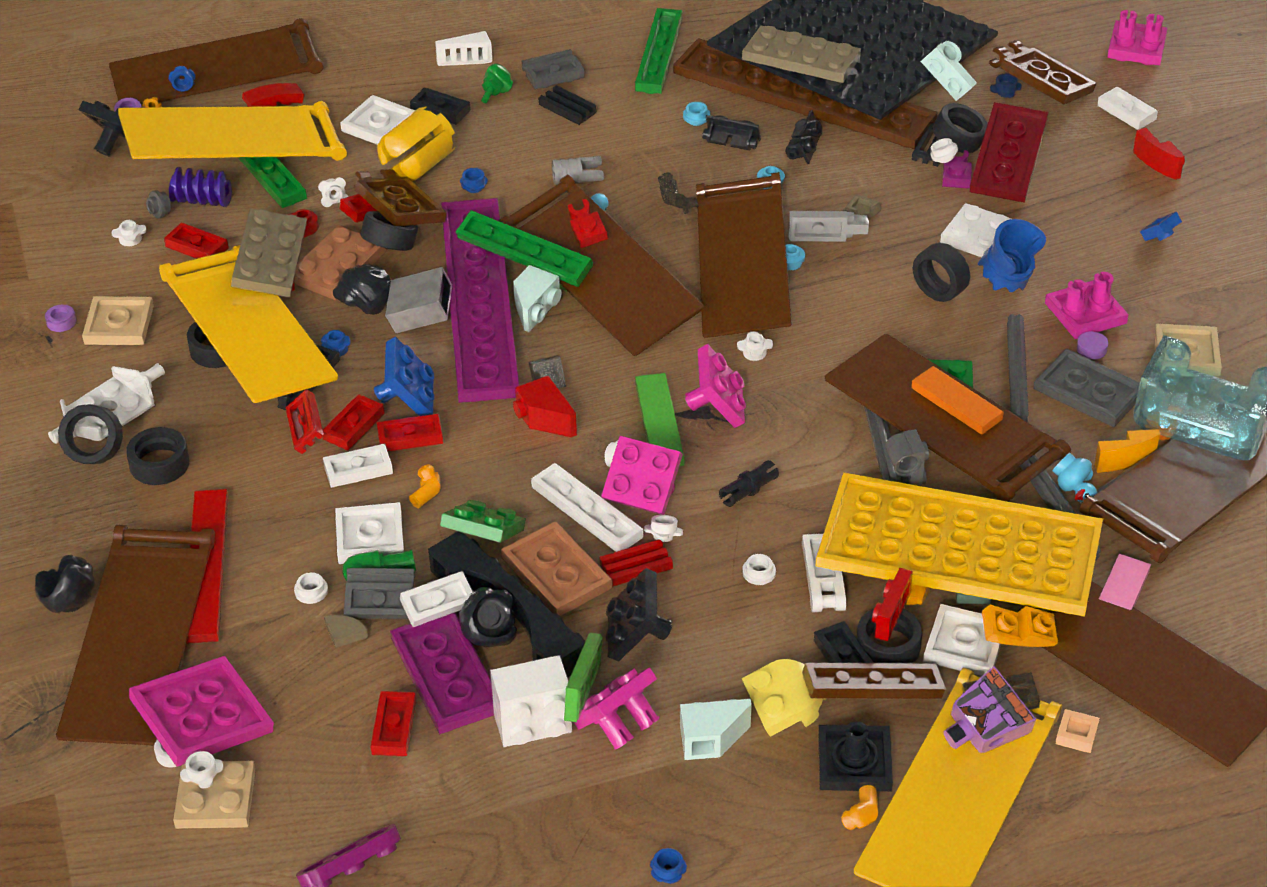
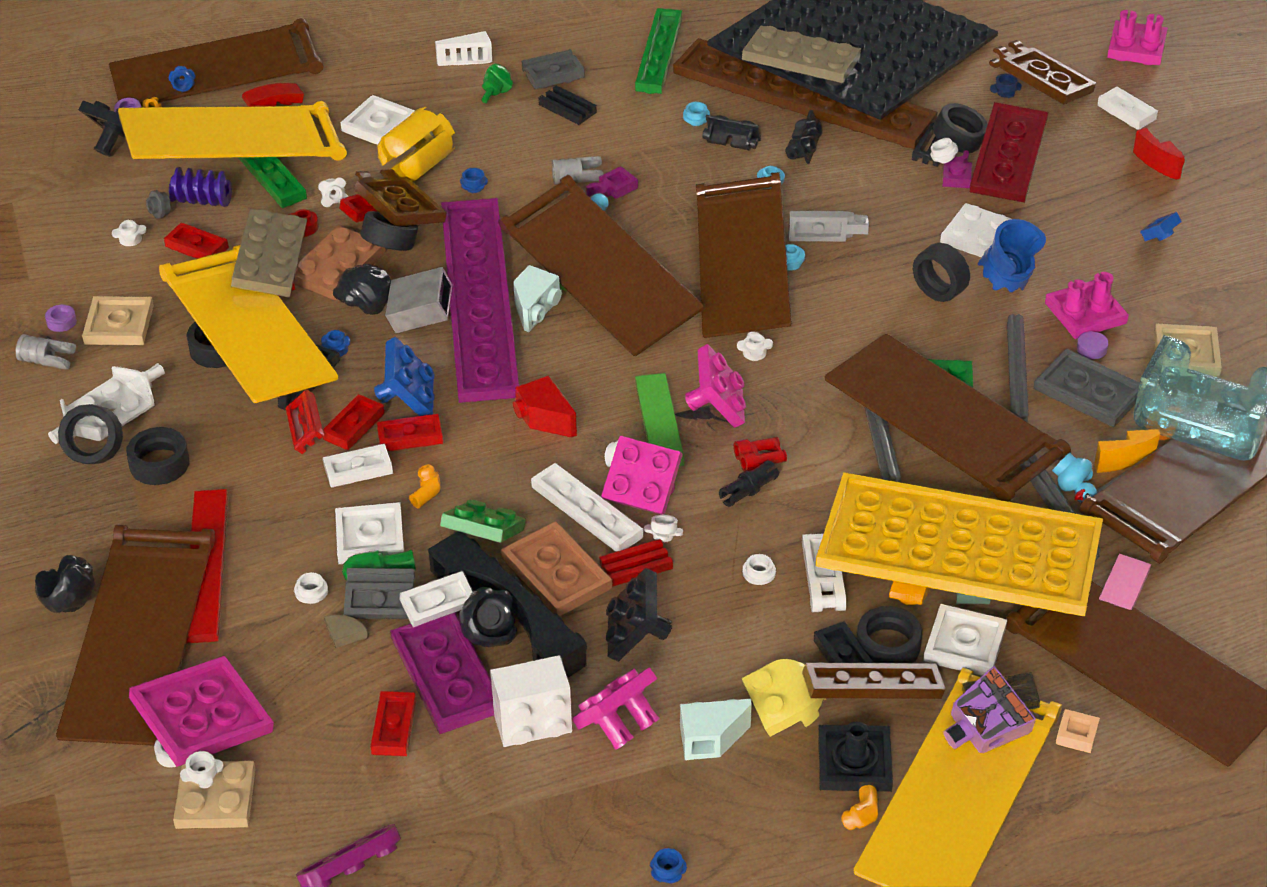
(43, 351): none -> light grey hinge
(437, 102): black plate -> none
(524, 248): green plate -> none
(548, 366): clear smoke tile -> none
(583, 677): bright green tile -> none
(586, 225): red plate -> none
(614, 183): none -> magenta plate
(670, 194): clear smoke arm -> none
(749, 456): none -> red piece
(863, 206): dark tan tile -> none
(895, 598): red plate -> none
(908, 456): dark grey plate -> none
(945, 67): light aqua plate -> none
(957, 400): orange tile -> none
(1023, 628): light orange slope -> none

